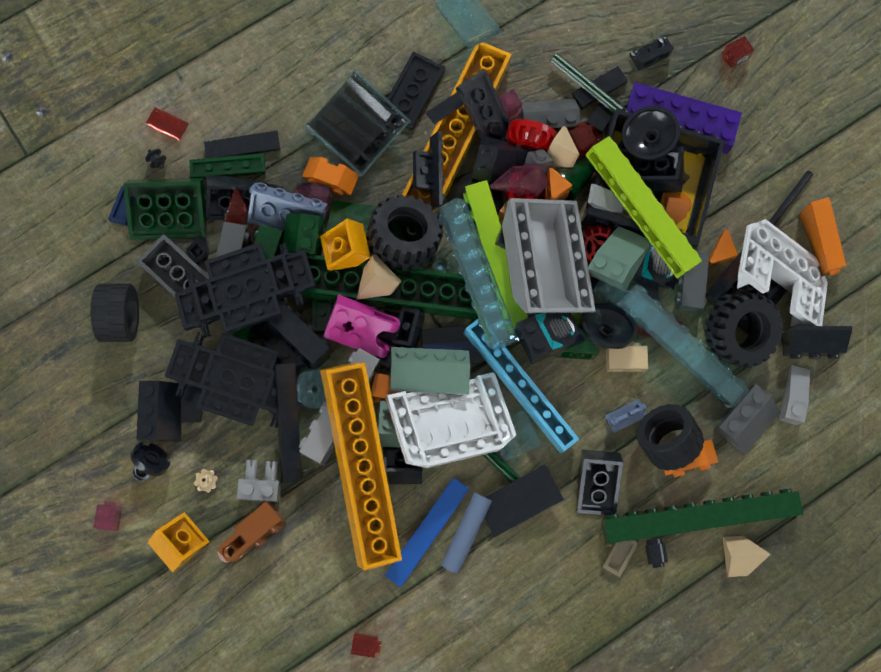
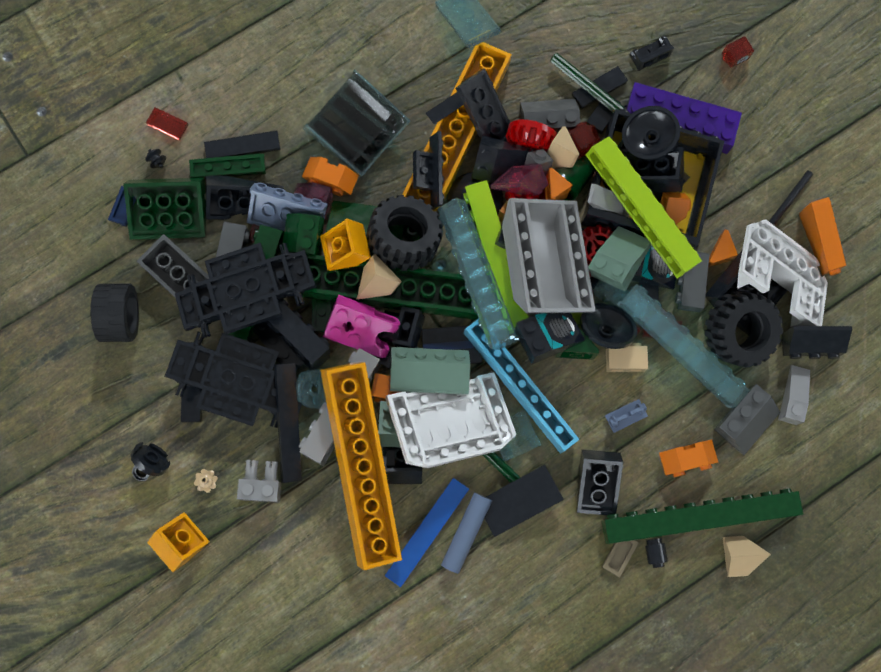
(107, 516): clear pink brick -> none
(158, 412): black slope -> none
(198, 250): black slope -> none
(237, 209): clear red tile -> none
(252, 532): dark orange brick -> none
(365, 645): clear red brick -> none
(415, 86): black tile -> none
(511, 103): clear pink brick -> none
(682, 449): black tyre -> none

